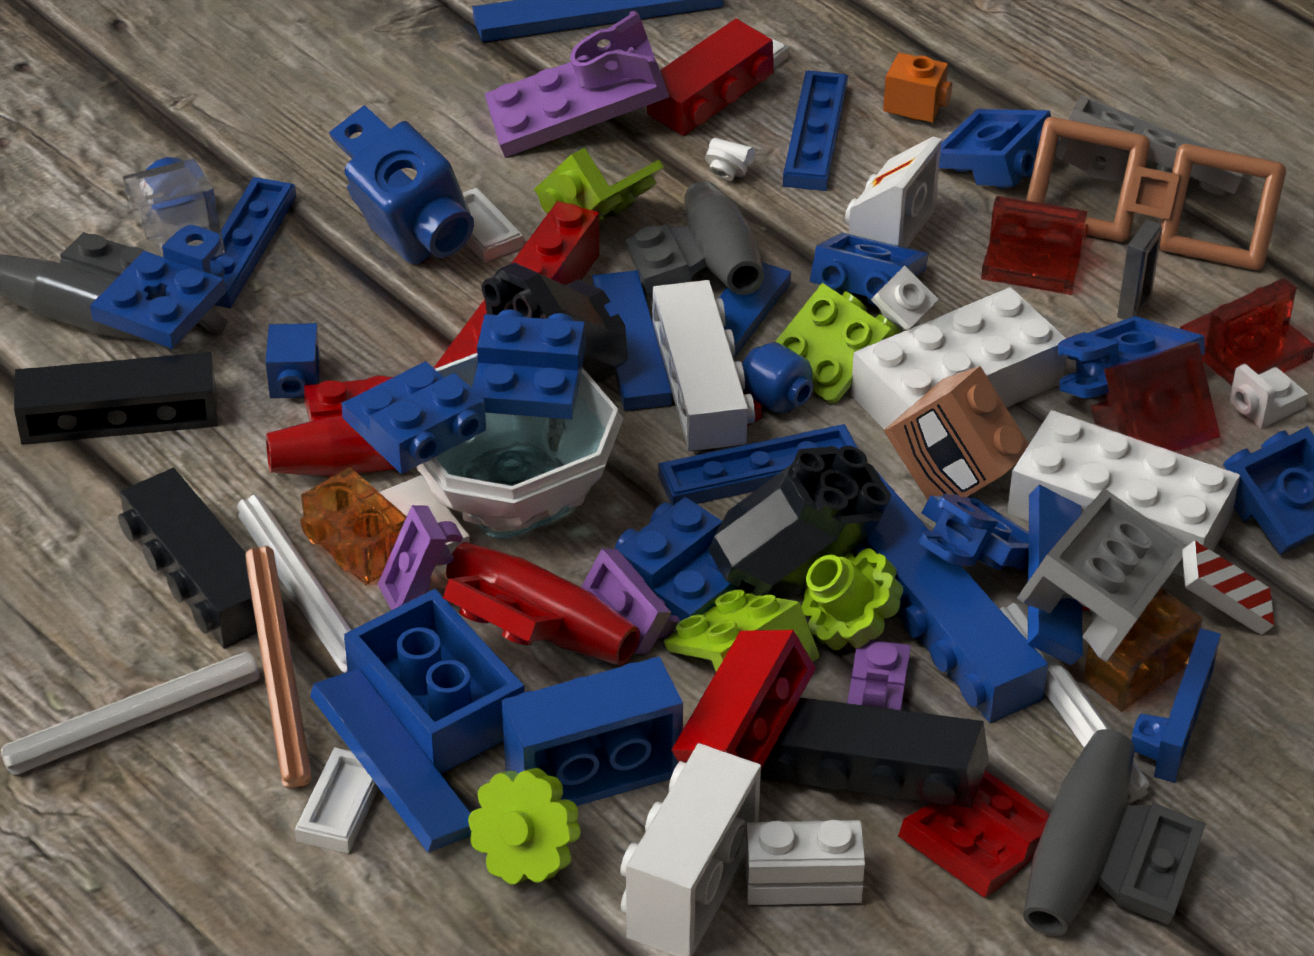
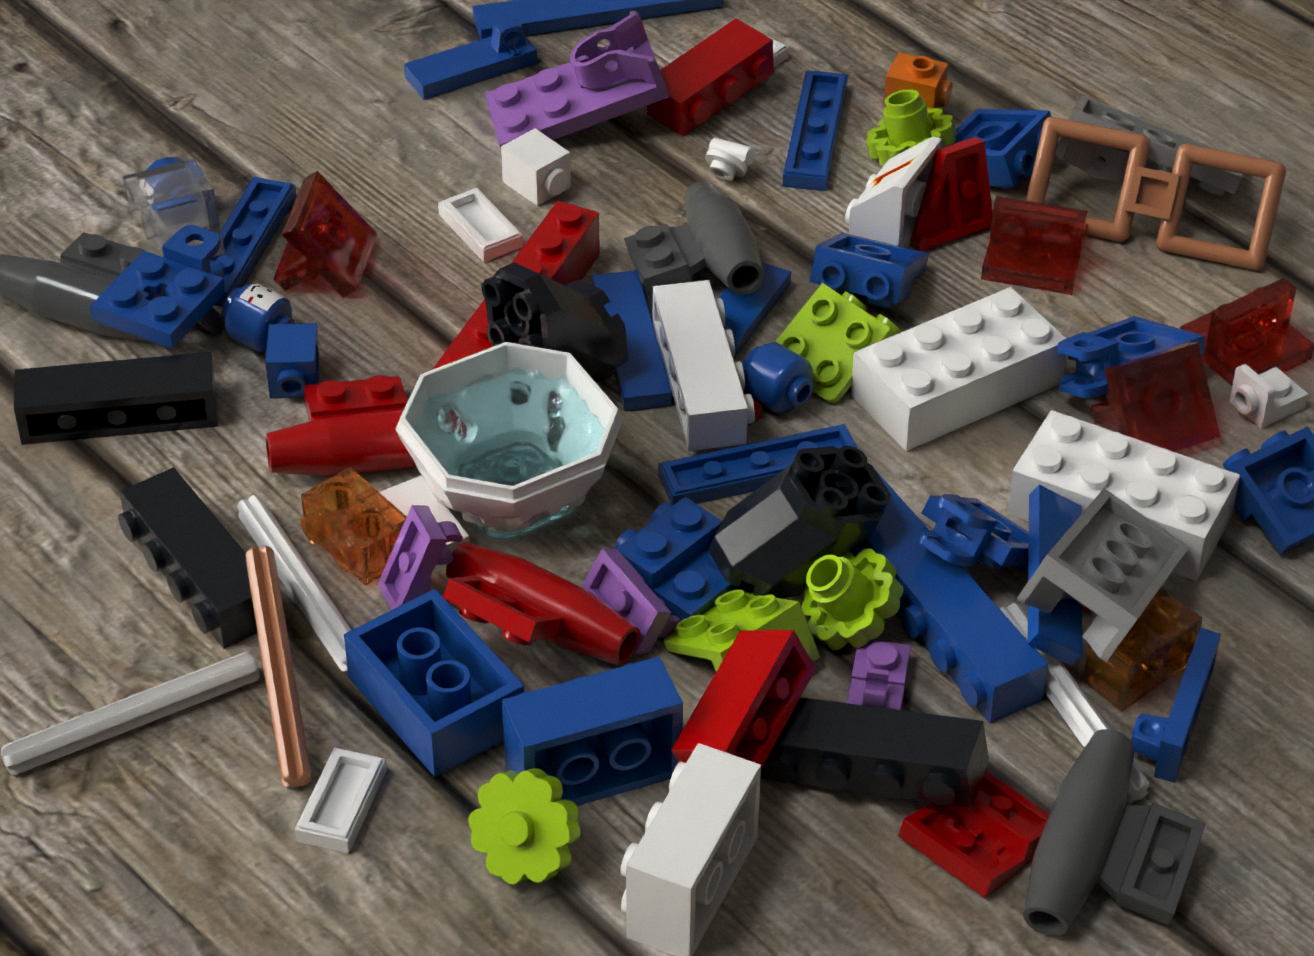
(250, 312): none -> blue head
(324, 239): none -> clear red bracket
(393, 759): blue tile -> none
(408, 214): blue piece -> none
(416, 415): blue plate -> none
(472, 62): none -> blue hinge
(529, 364): blue plate -> none
(536, 167): none -> white brick
(582, 184): lime bracket -> none
(804, 862): white brick -> none
(904, 299): white bracket -> none
(906, 124): none -> lime plant
(955, 196): none -> red wing
(957, 436): nougat slope -> none
(1139, 270): flat silver tile -> none
(1227, 587): white tile -> none

